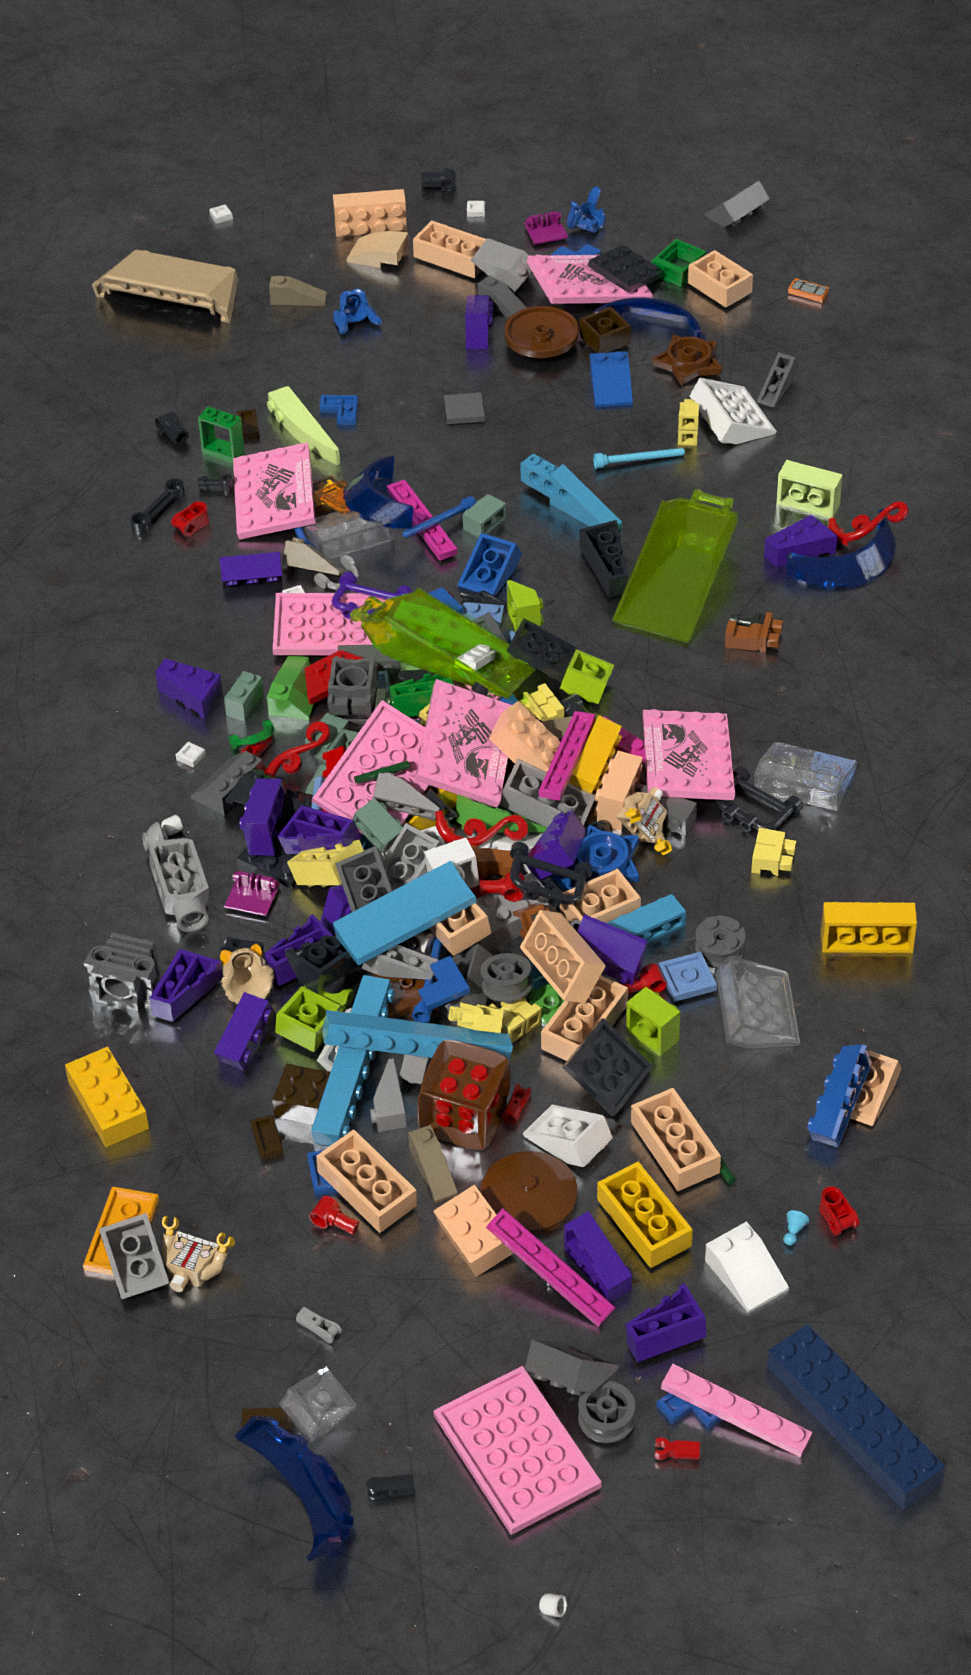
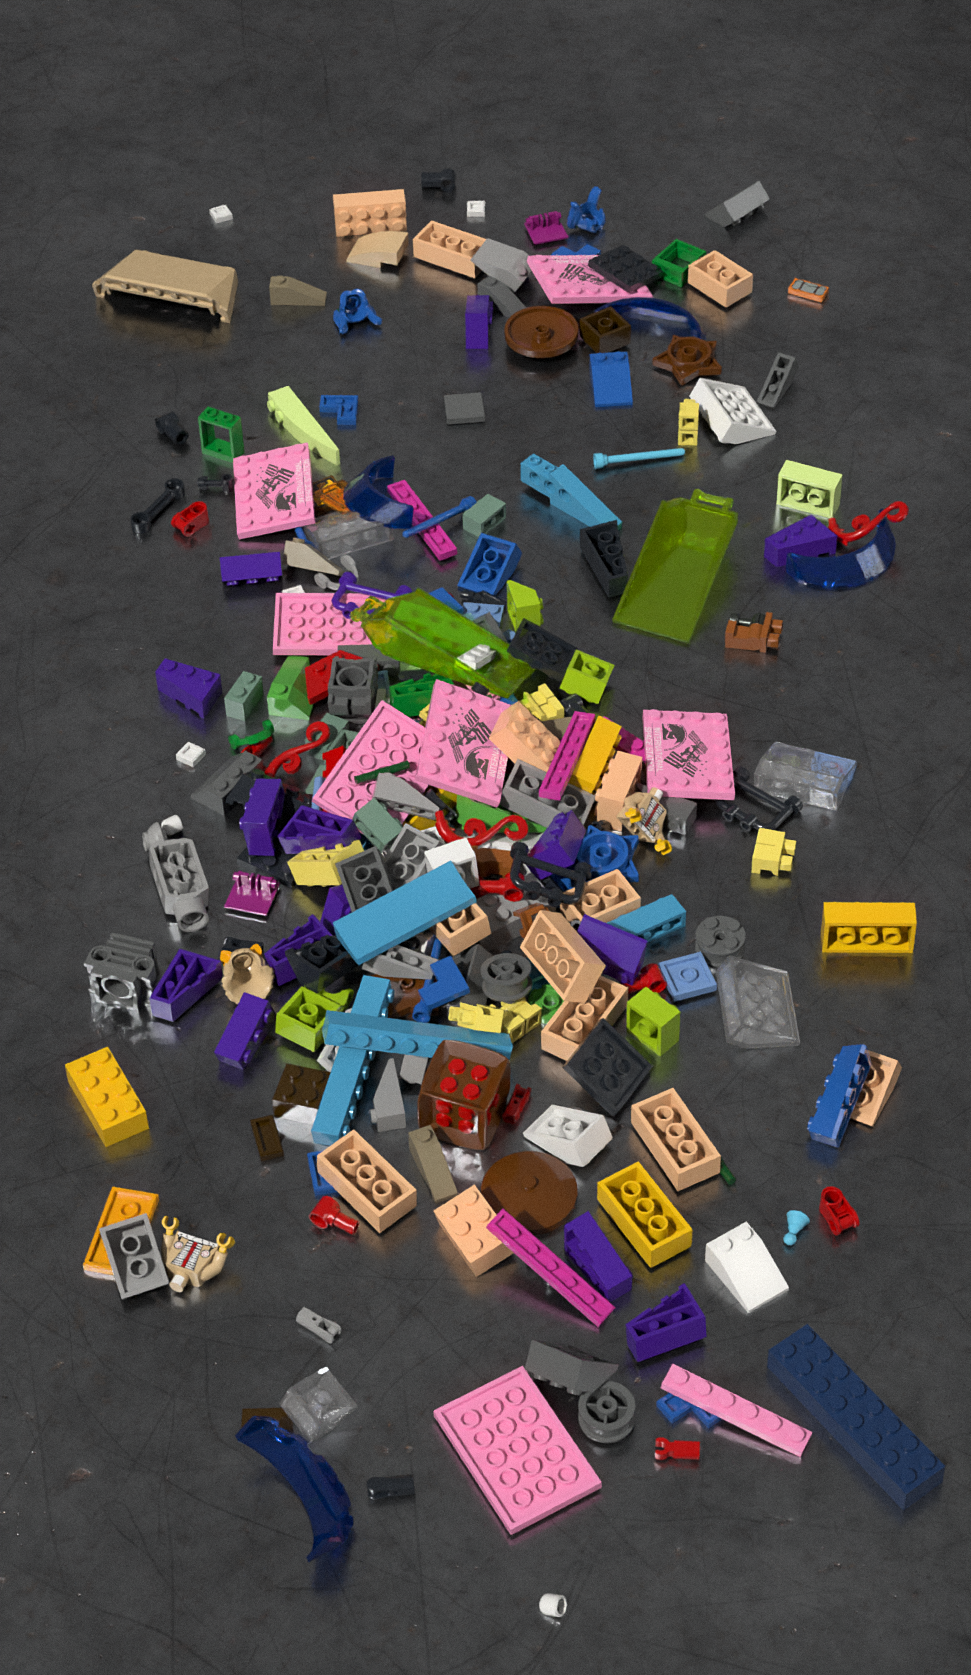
(249, 424): dark brown tile -> none

